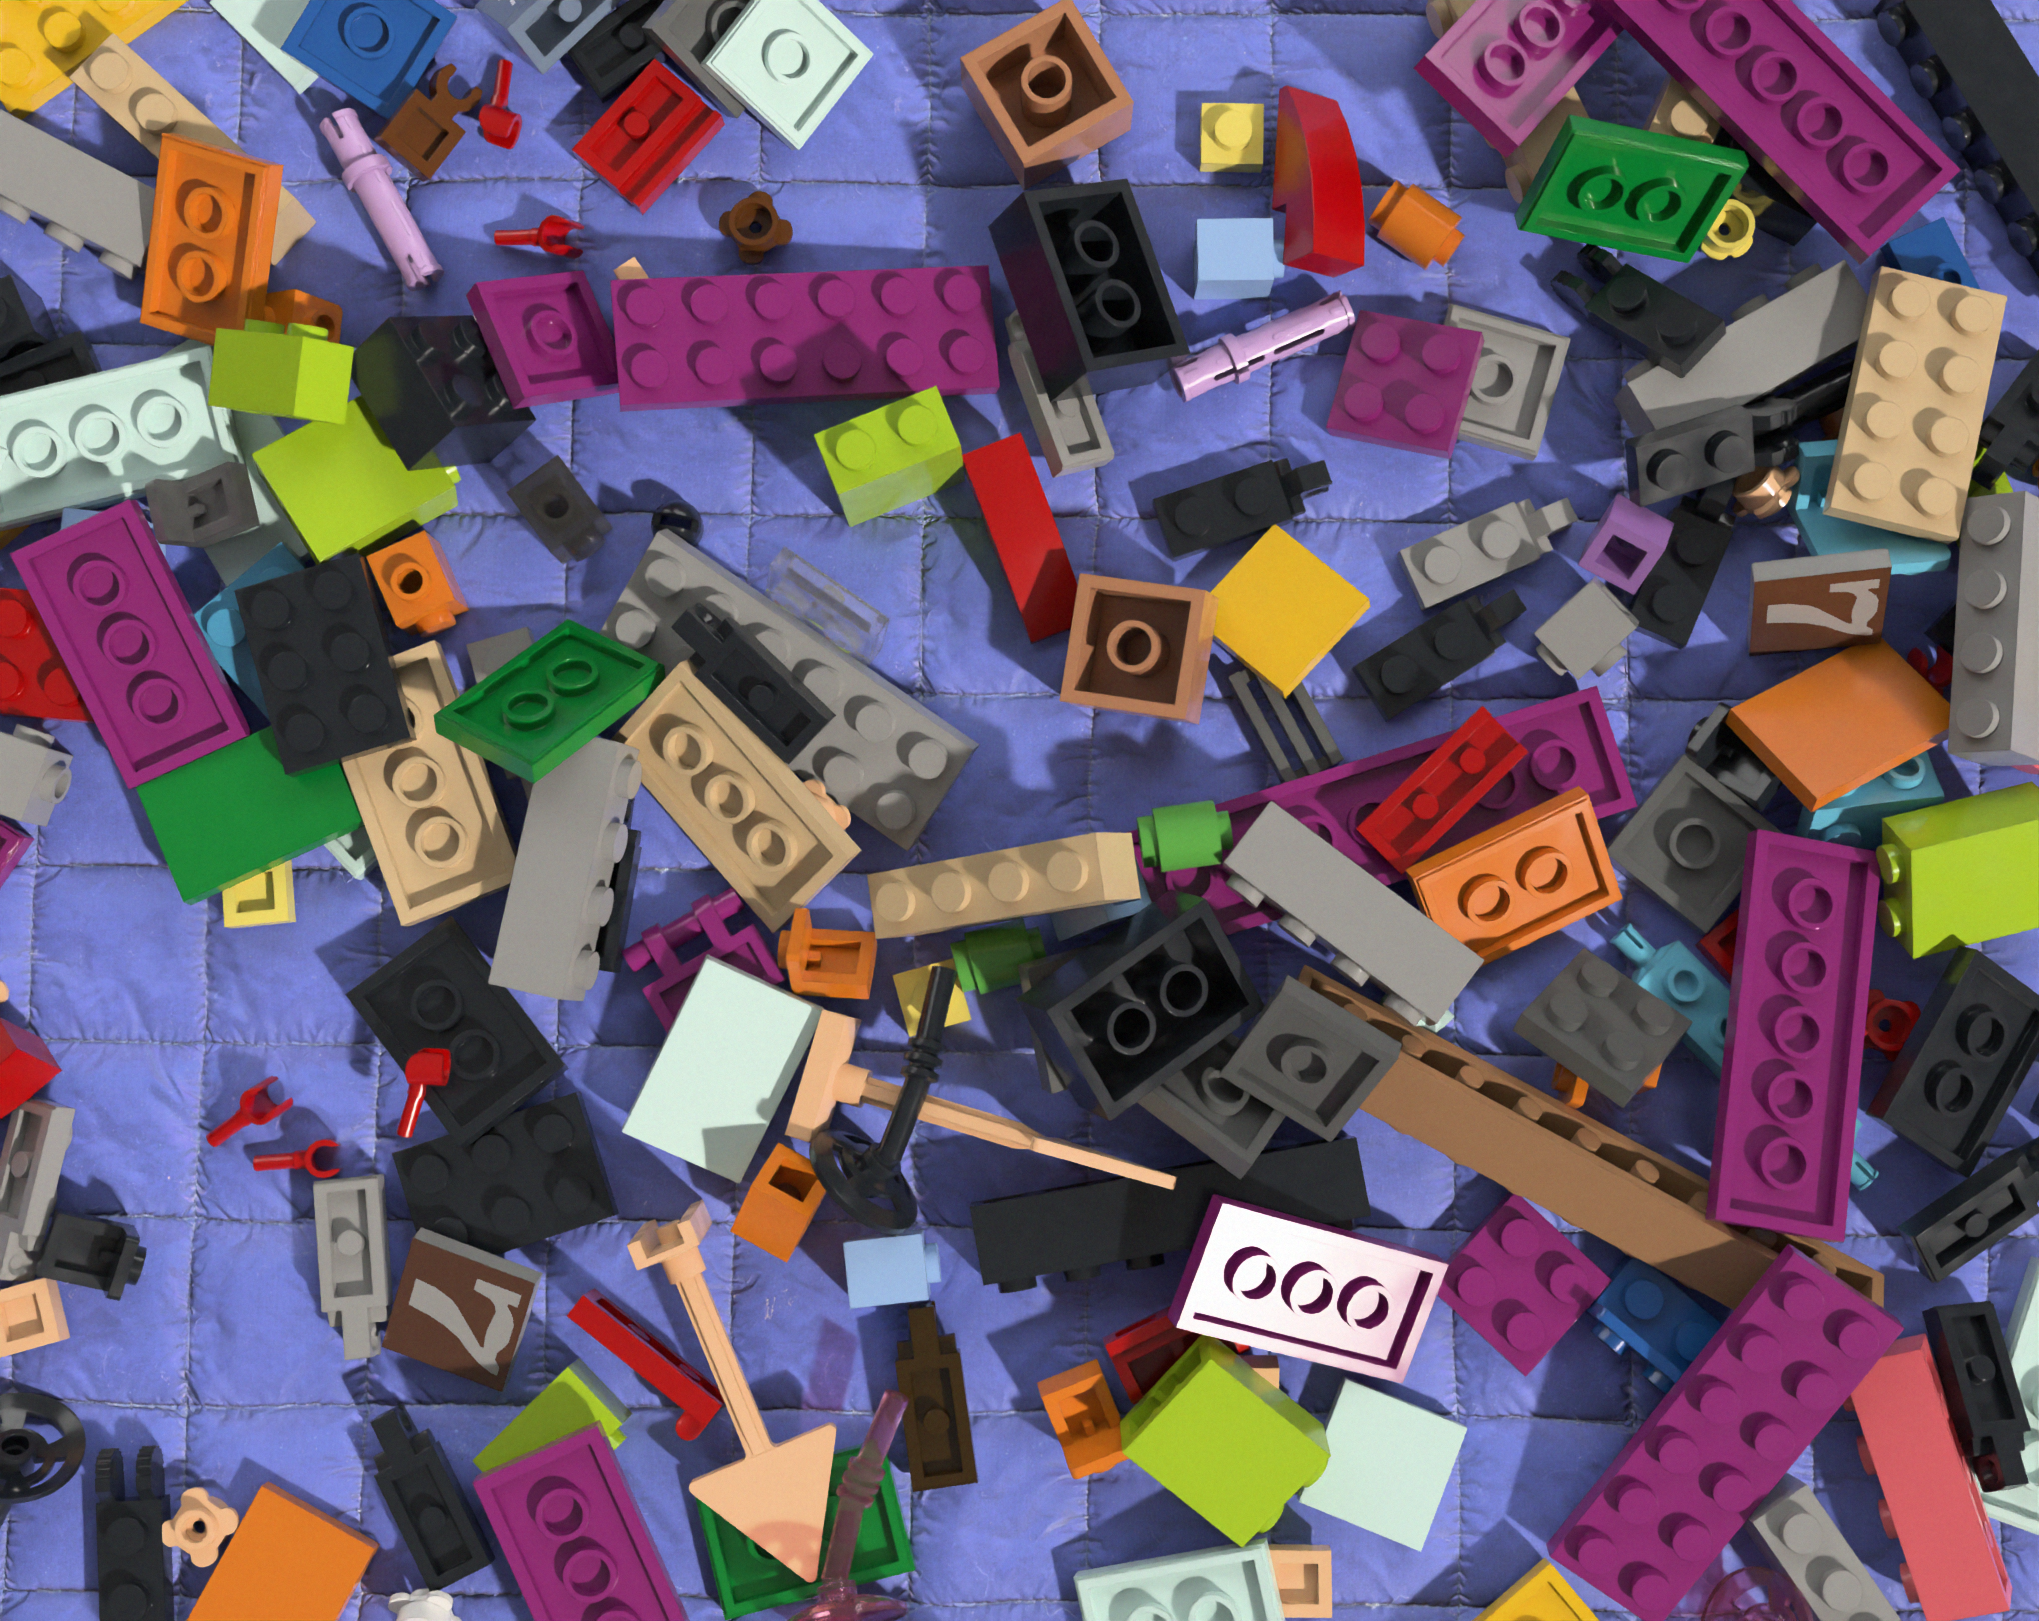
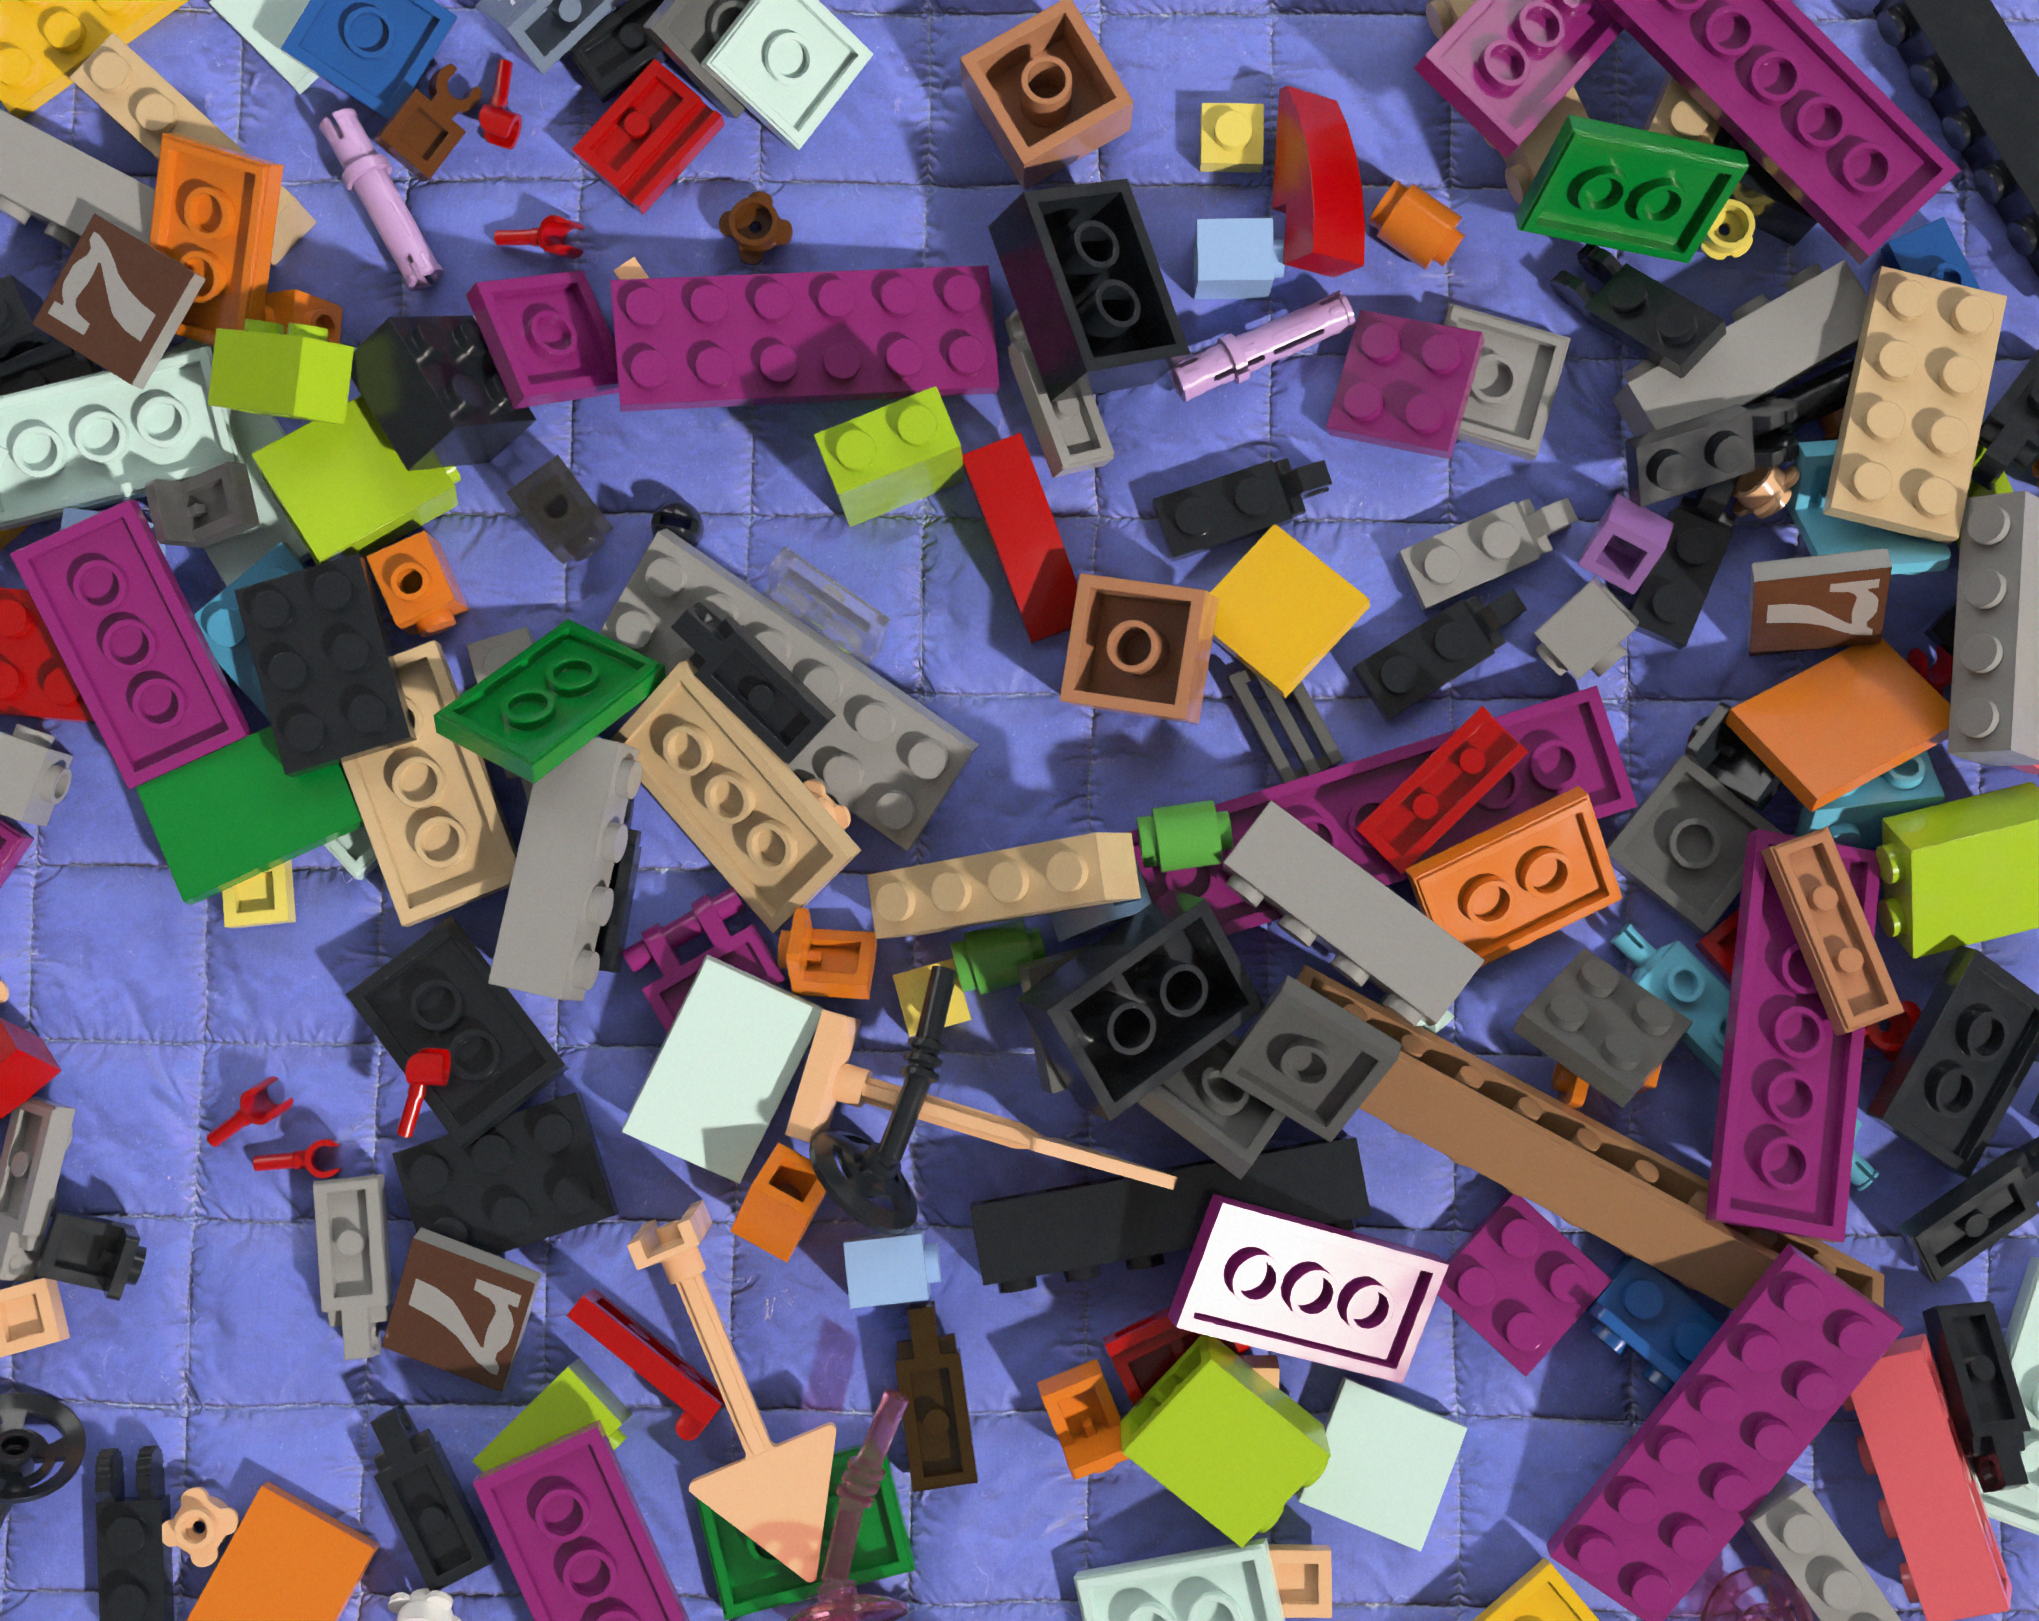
(118, 301): none -> reddish brown tile
(1832, 931): none -> nougat tile

